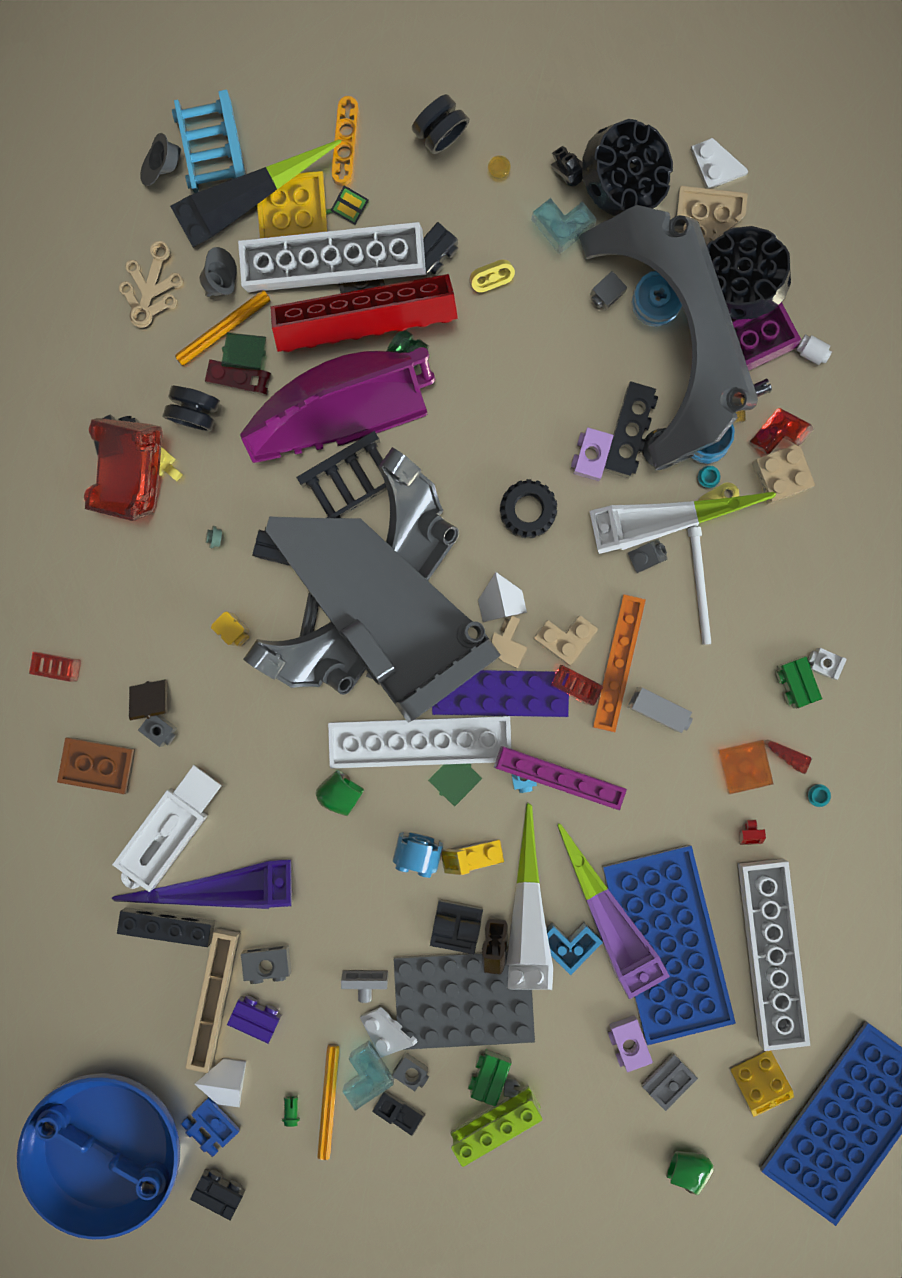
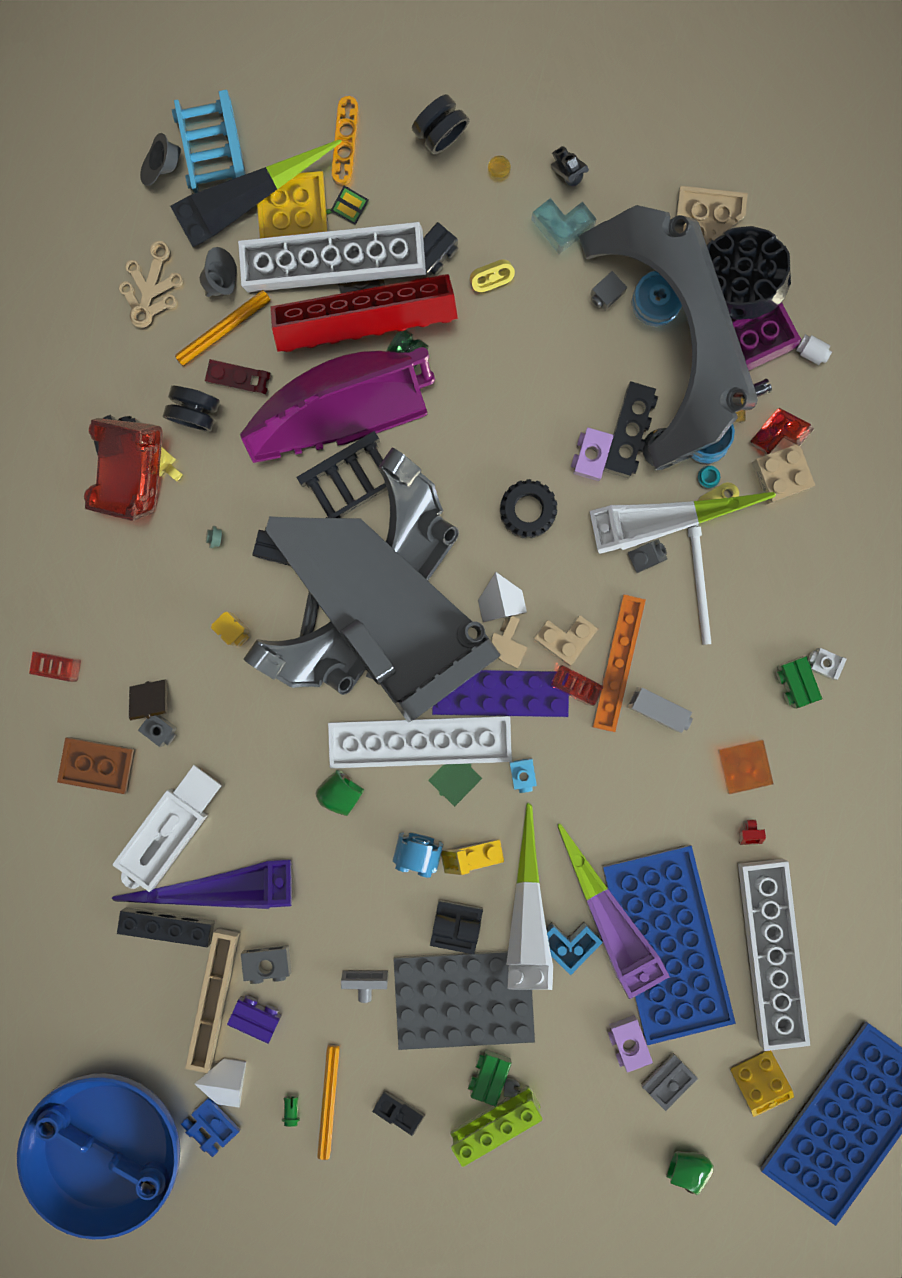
(218, 1194): black brick -> none
(243, 351): clear green piece -> none
(372, 1078): clear light blue brick -> none
(386, 1032): white wing -> none
(406, 1063): dark grey brick -> none
(495, 946): dark brown brick -> none
(560, 778): magenta tile -> none
(627, 167): black brick -> none
(716, 164): white wing -> none
(795, 759): clear red slope -> none
(819, 795): teal plate -> none

